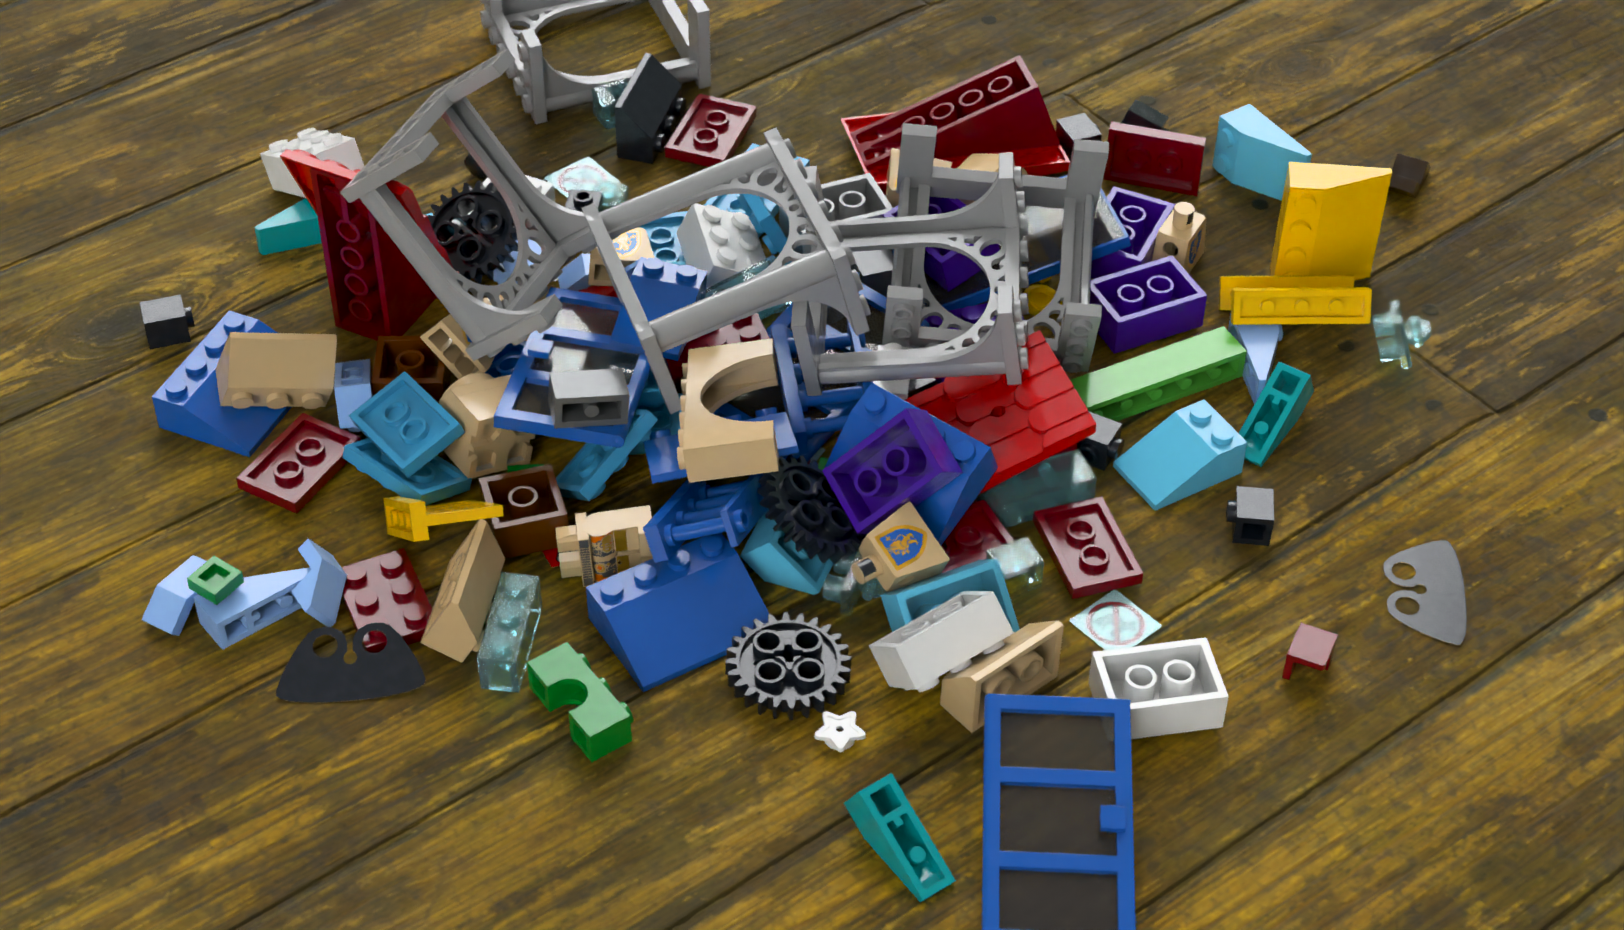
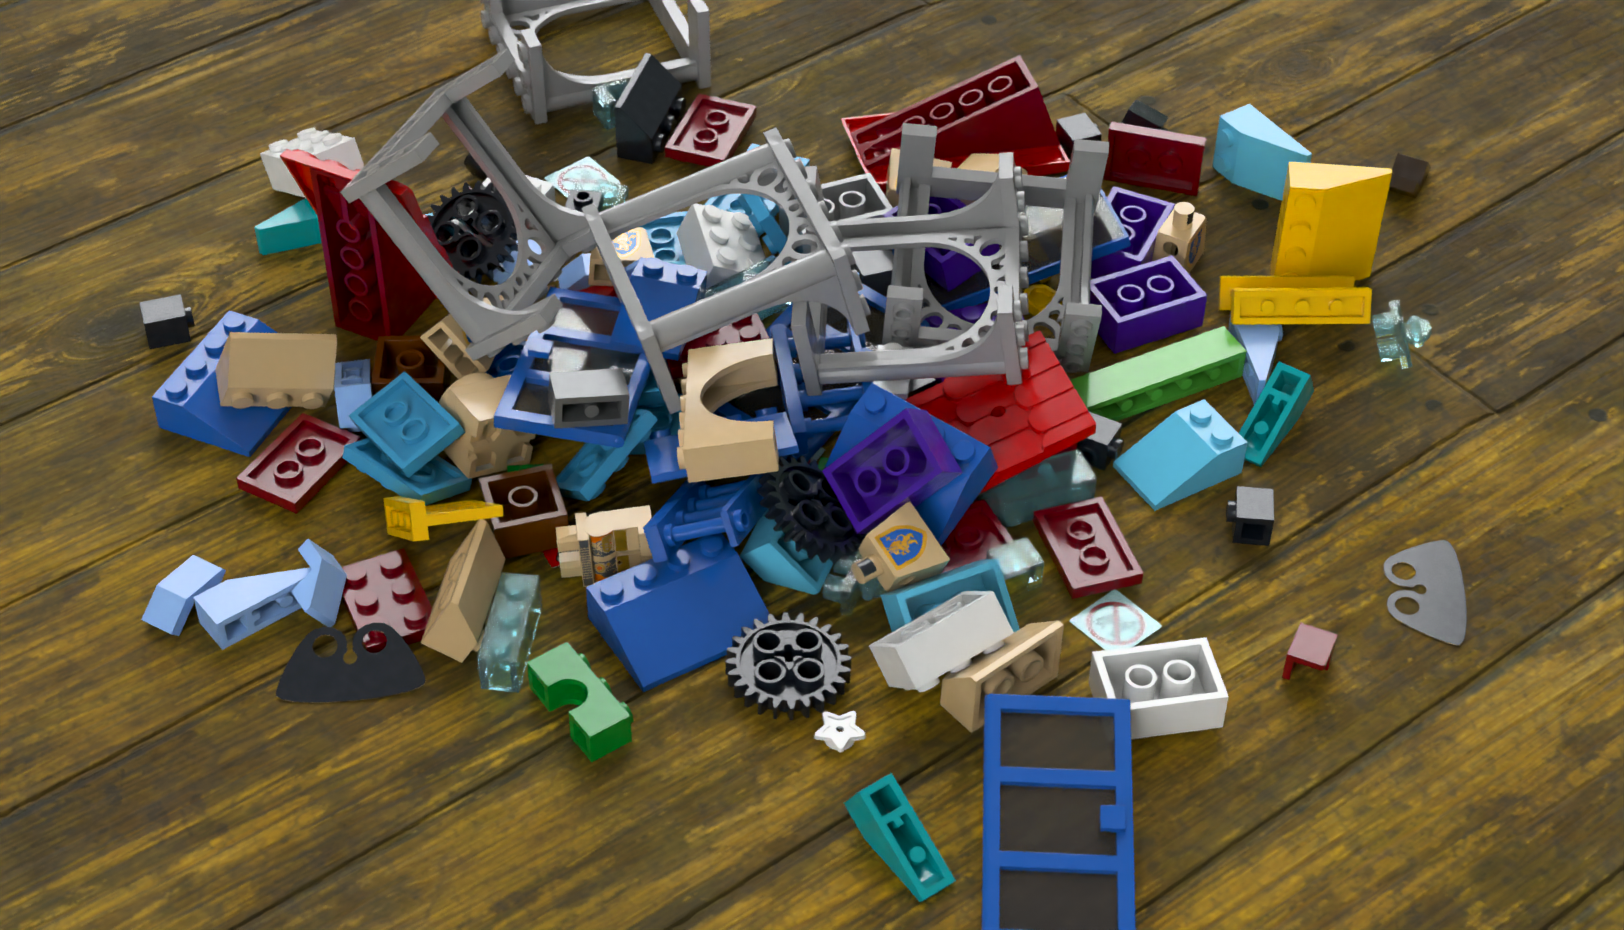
(215, 580): green plate -> none

